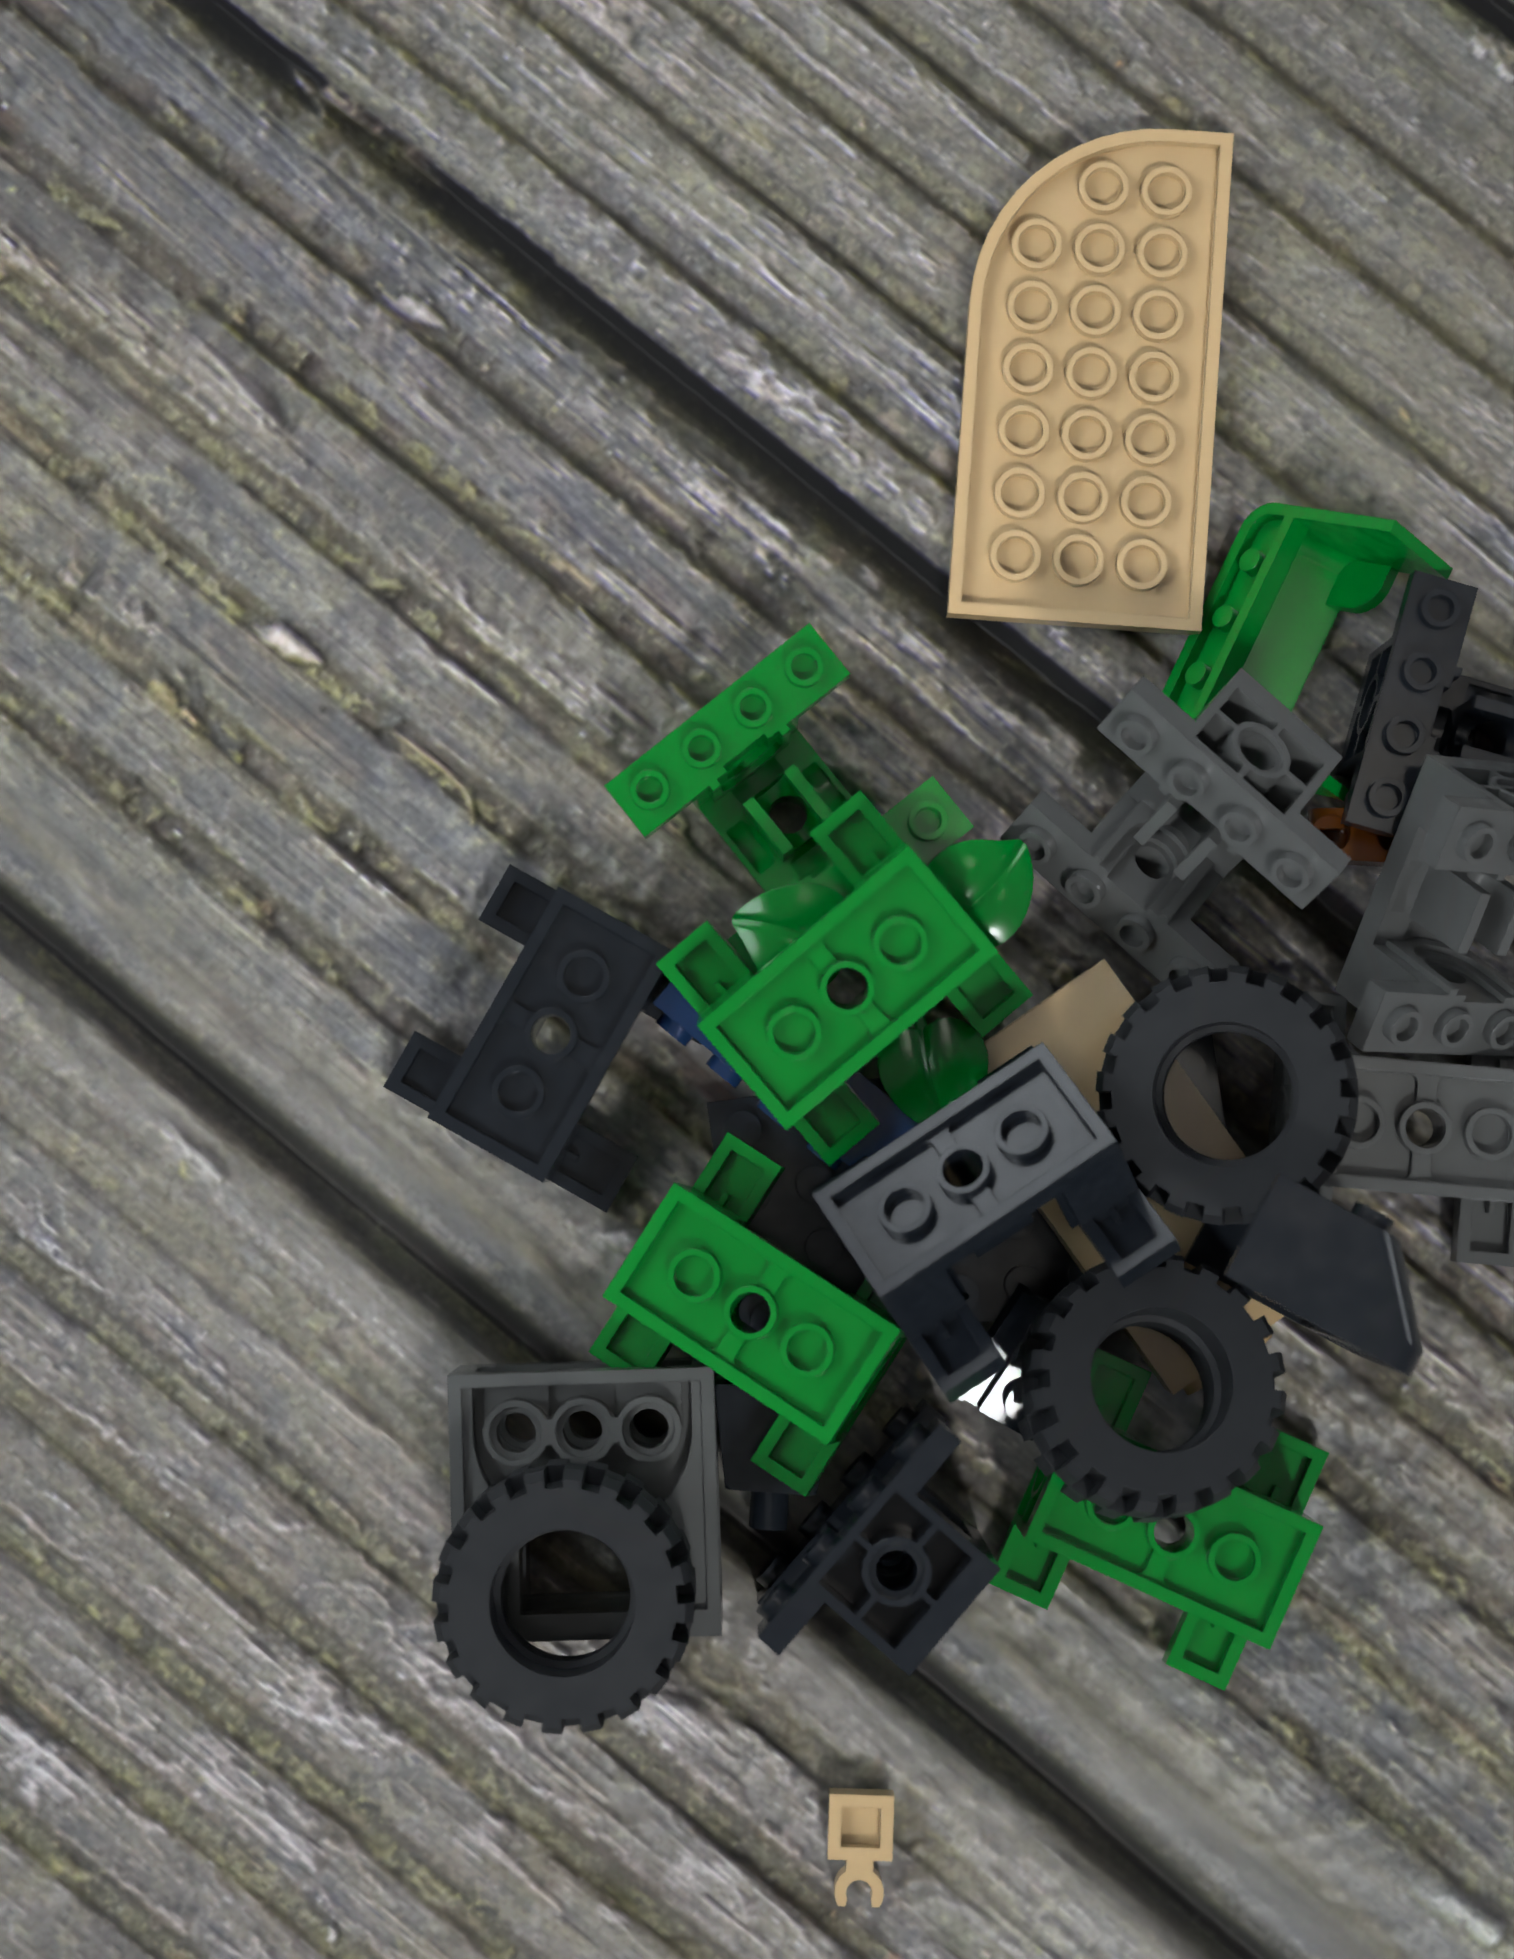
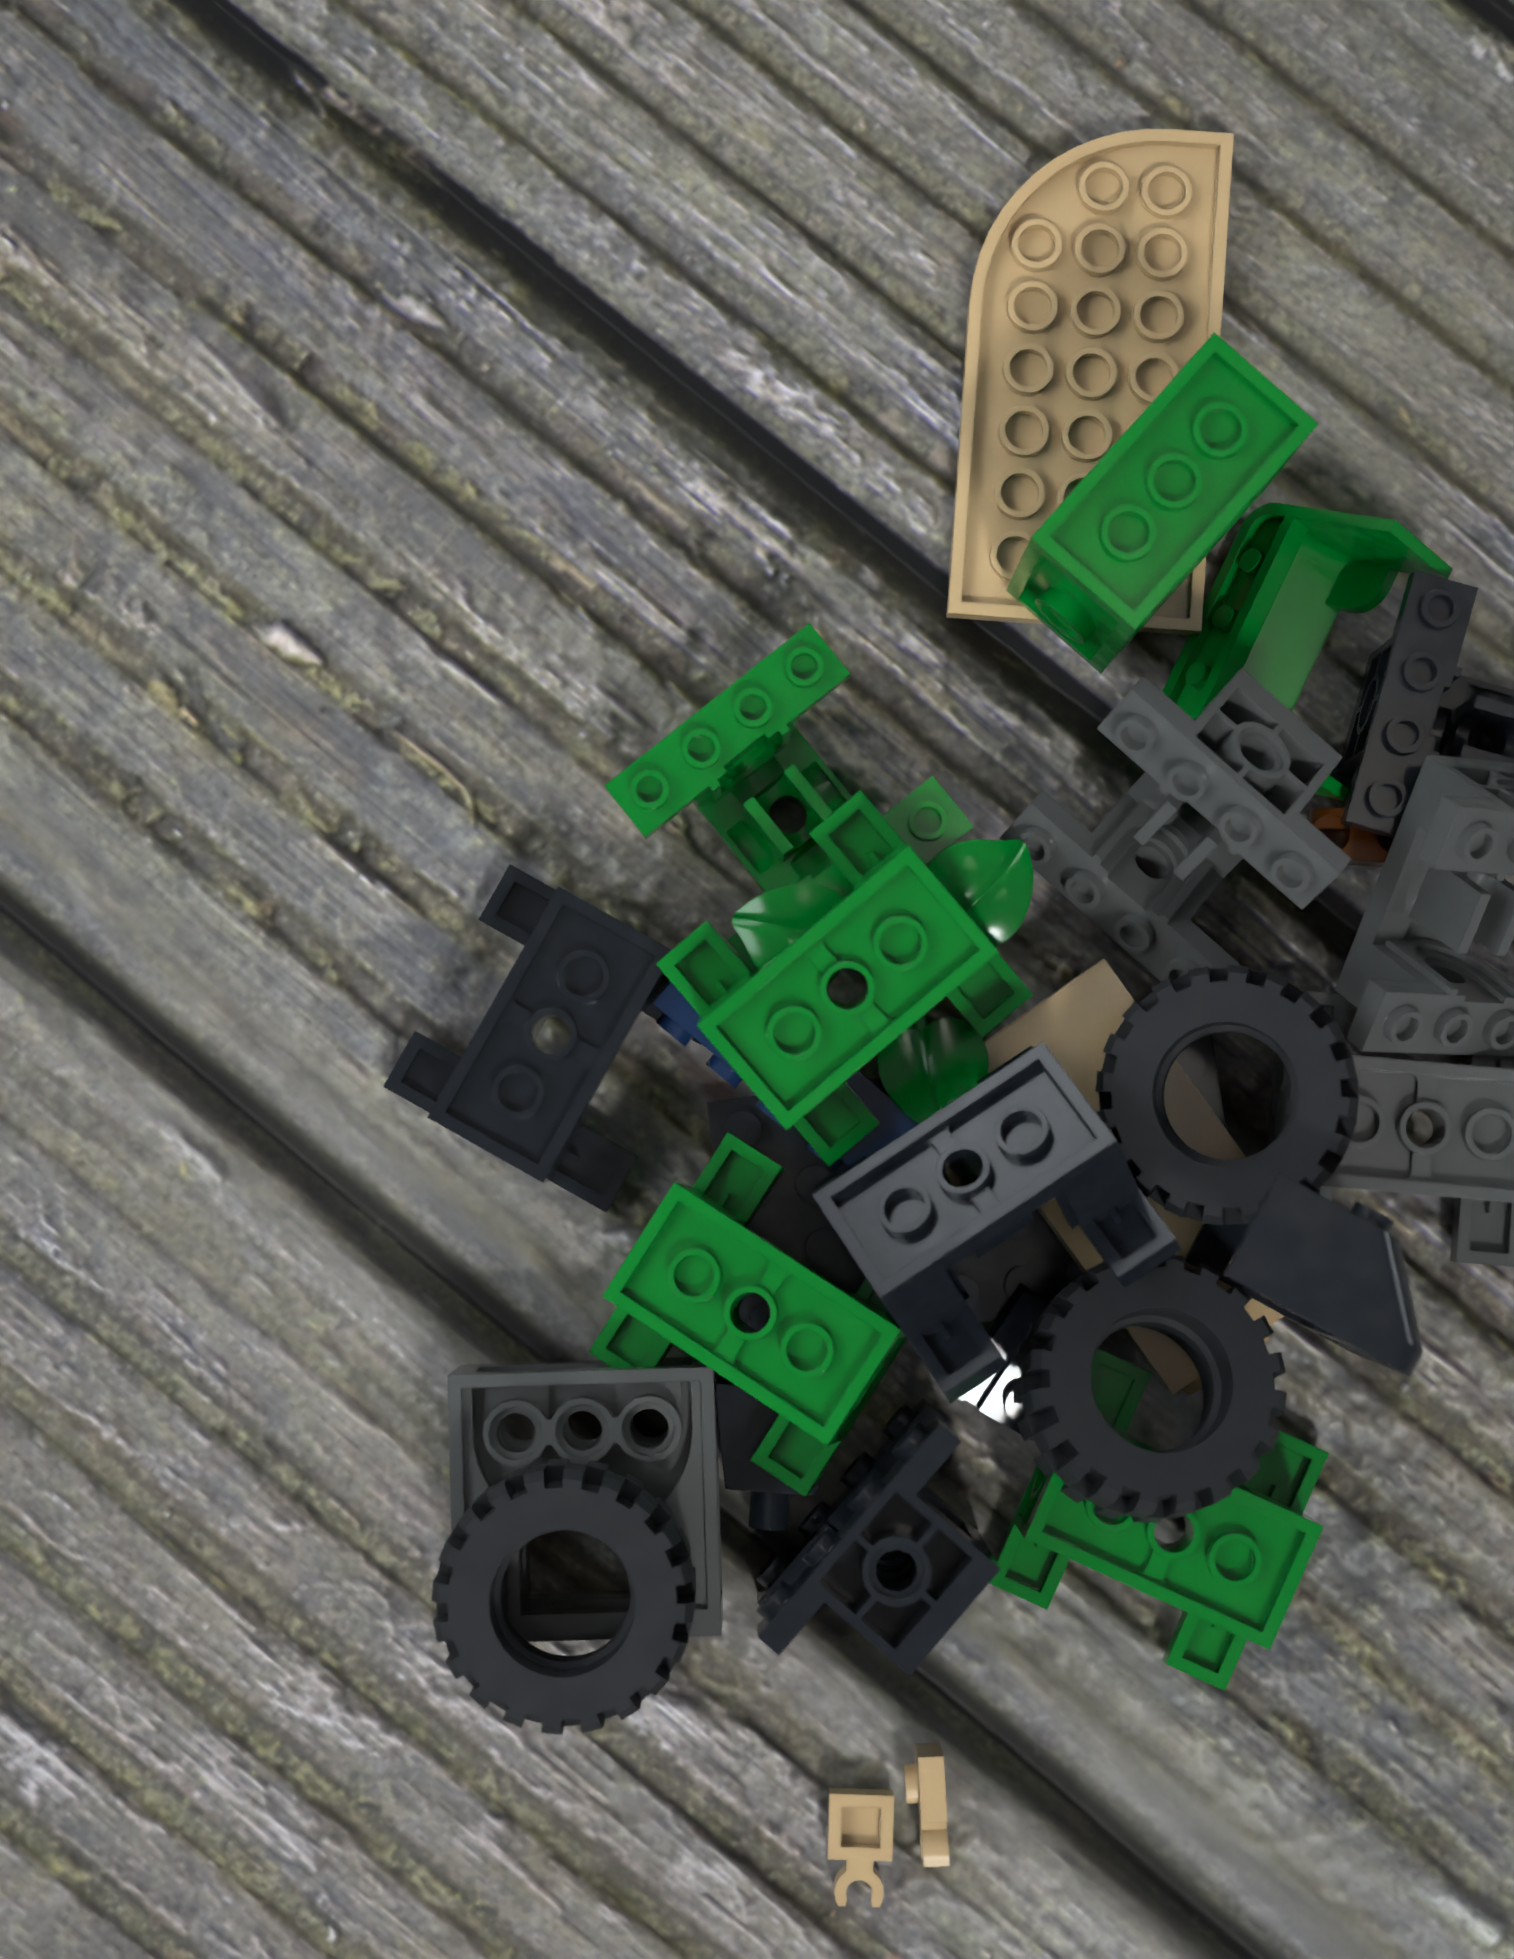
(927, 1787): none -> tan plate
(1158, 502): none -> green piece

